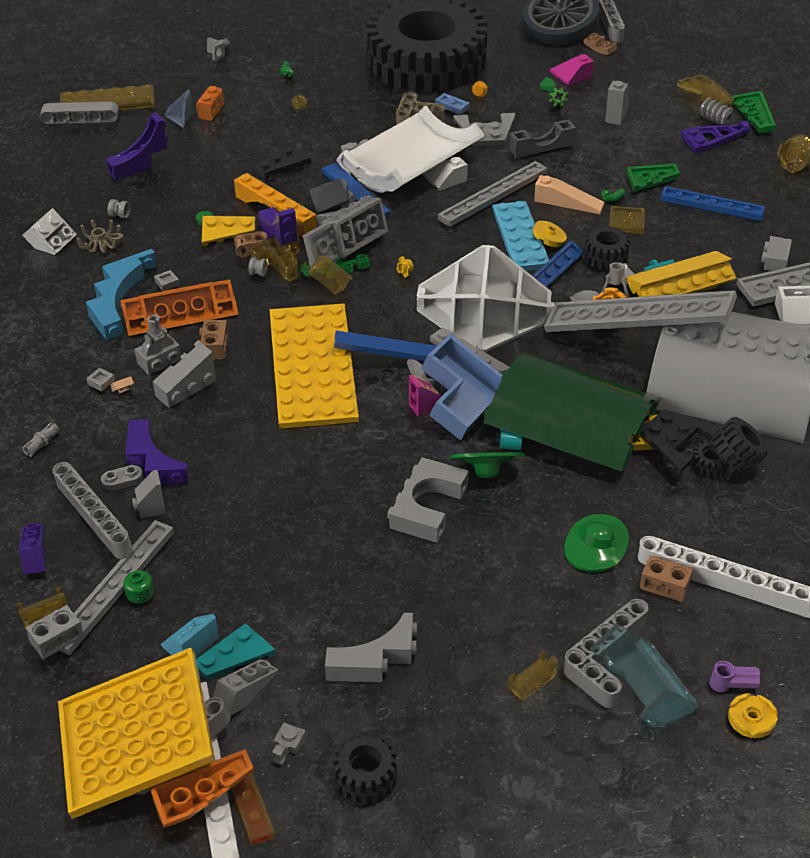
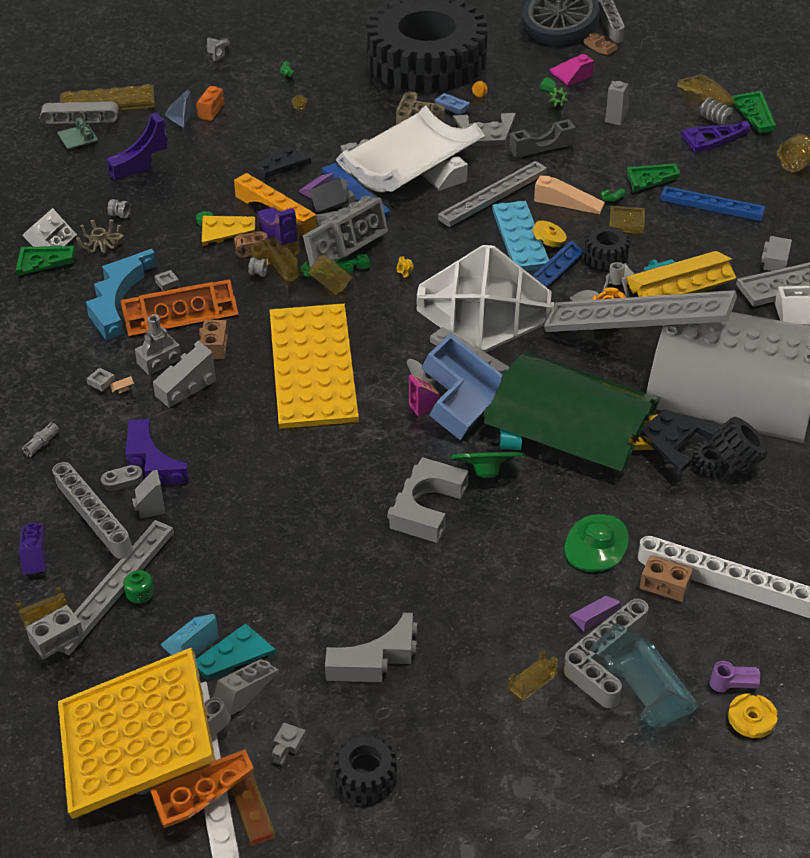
(43, 257): none -> green wing
(78, 136): none -> sand green hinge
(317, 182): none -> medium lavender slope
(382, 346): blue tile -> none
(595, 612): none -> medium lavender slope

